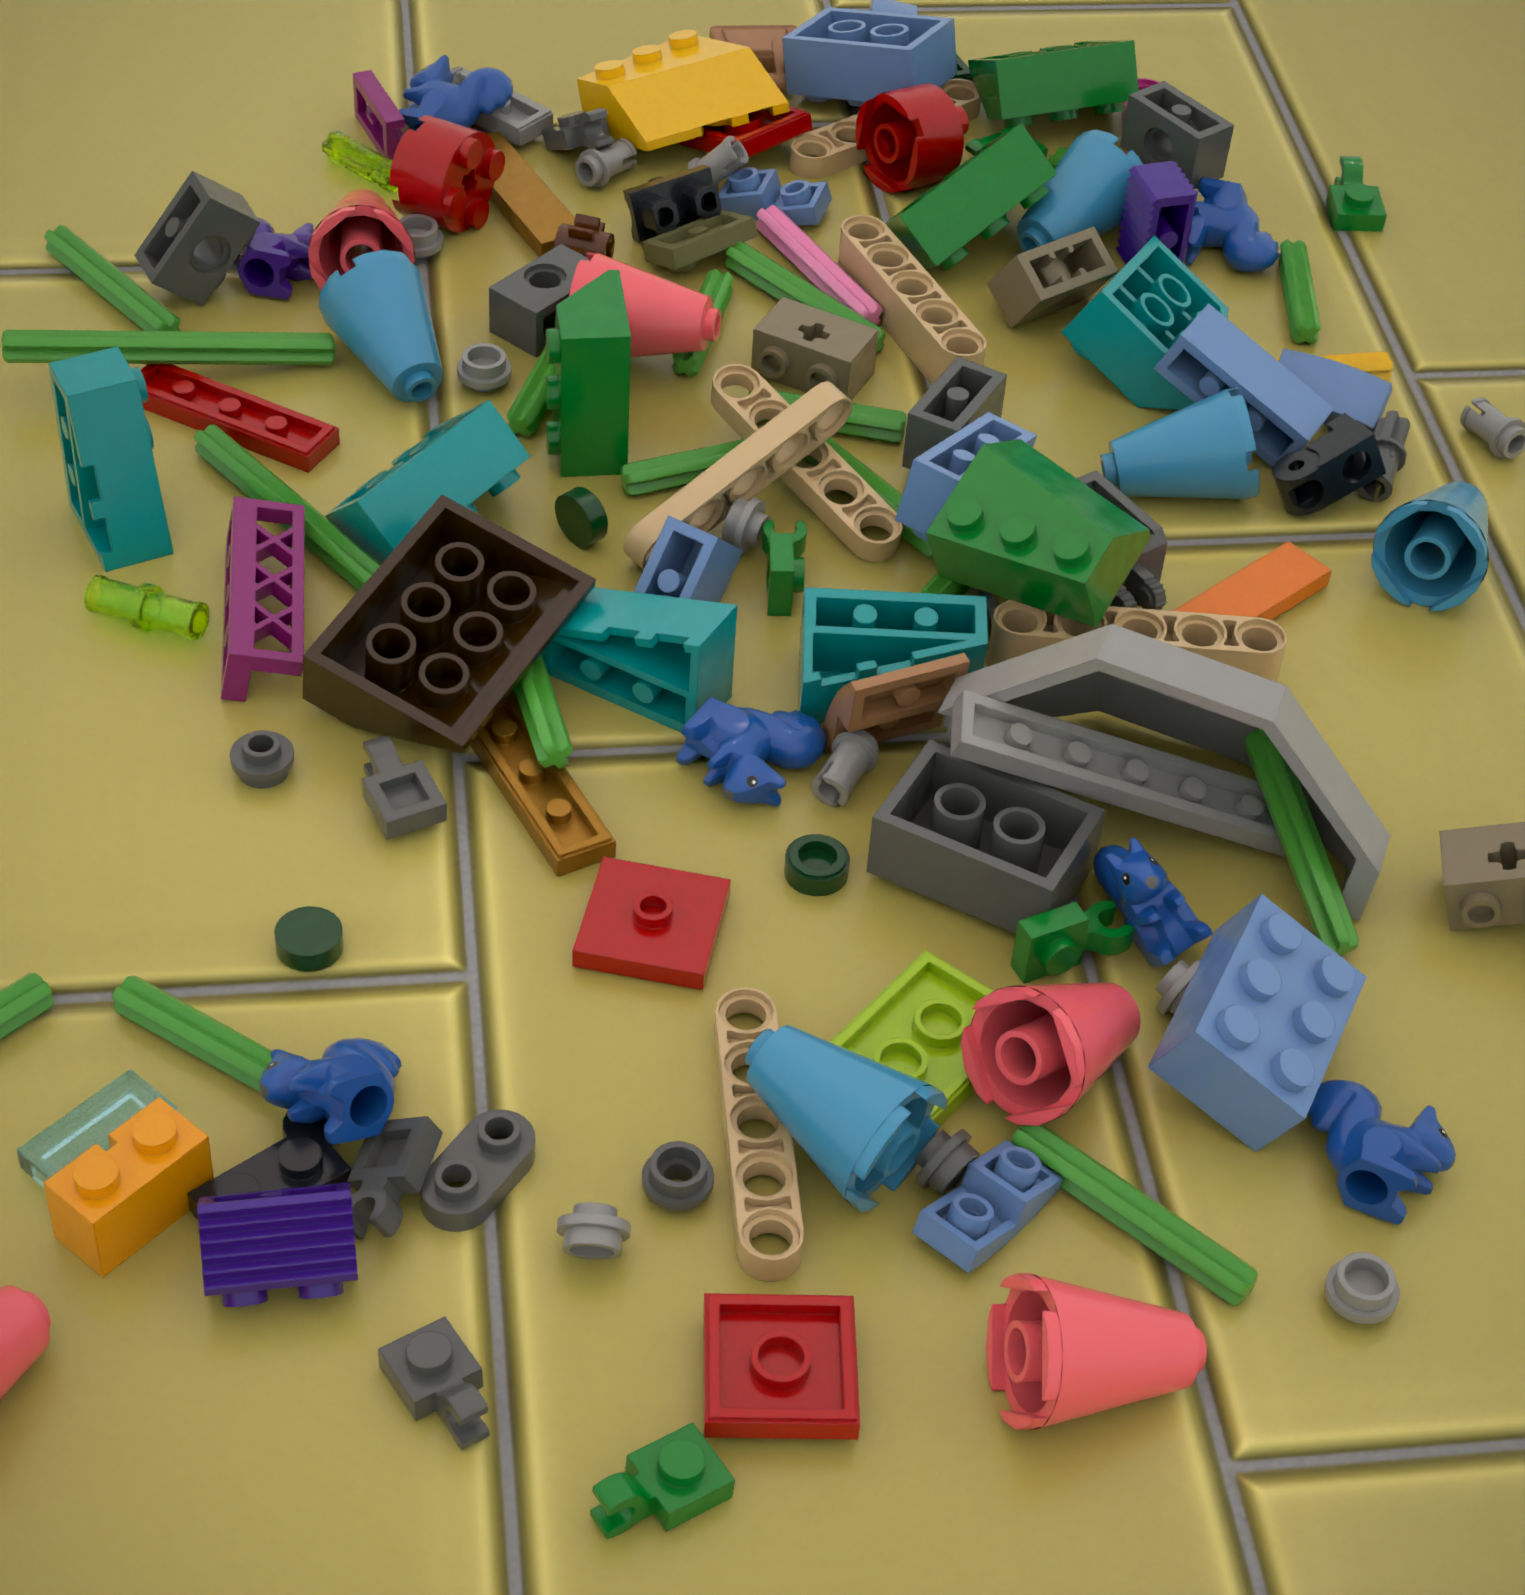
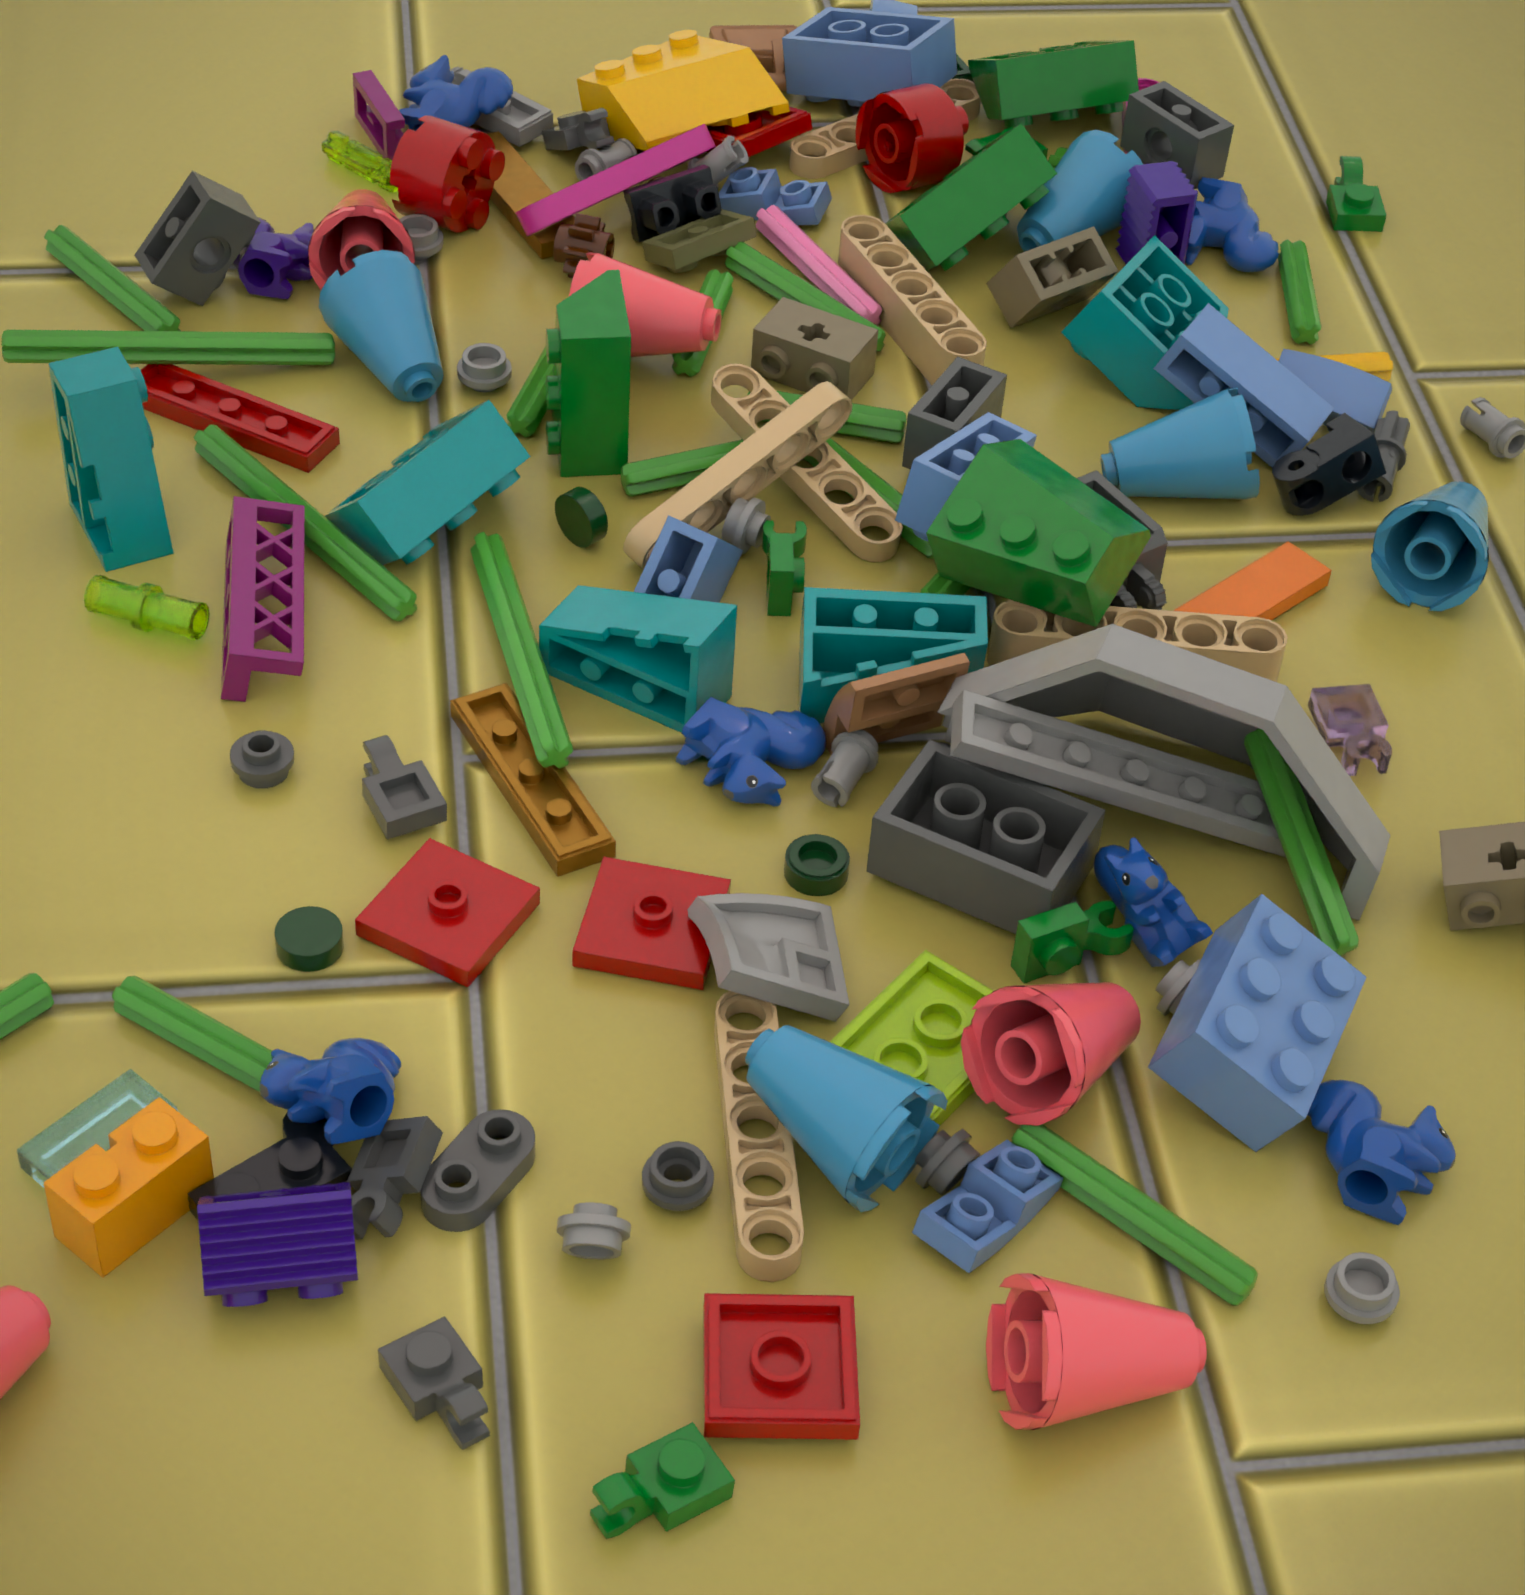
(442, 630): dark brown slope -> none
(448, 912): none -> red plate
(527, 299): dark grey brick -> none
(615, 179): none -> dark pink beam
(774, 950): none -> light grey plate
(1354, 720): none -> plate

